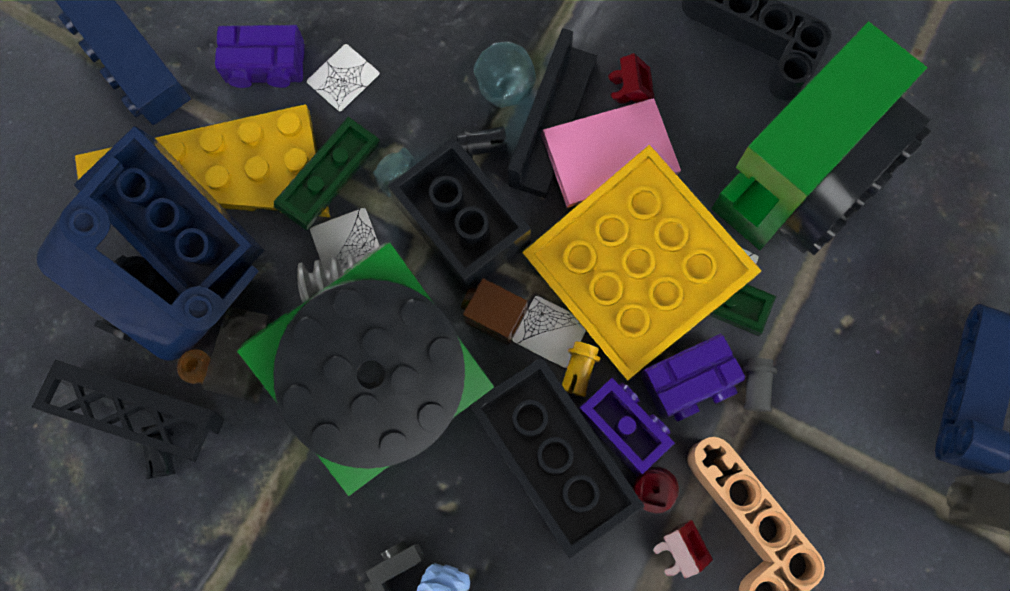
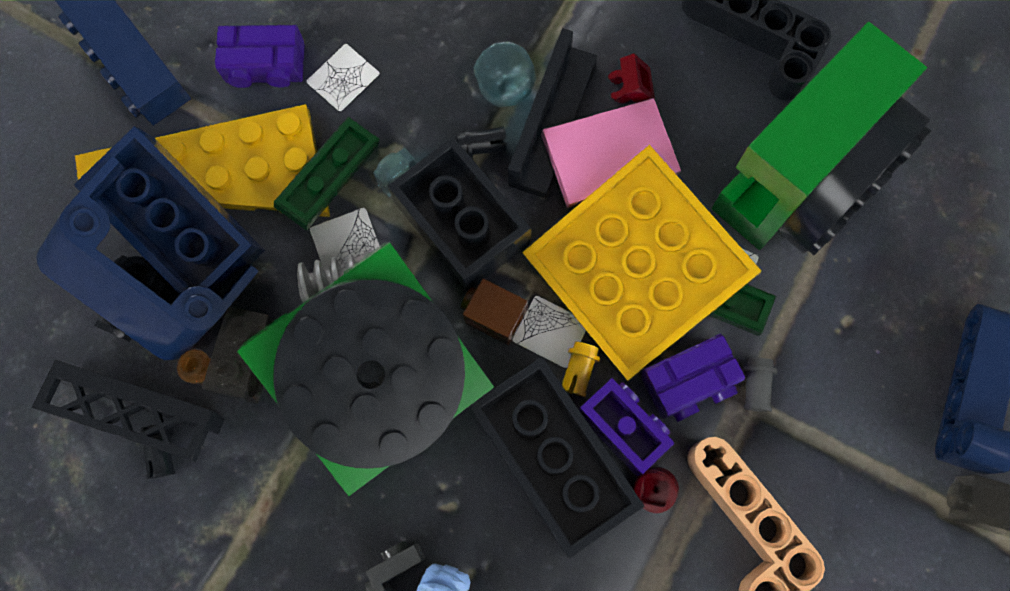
(687, 549): tile -> none

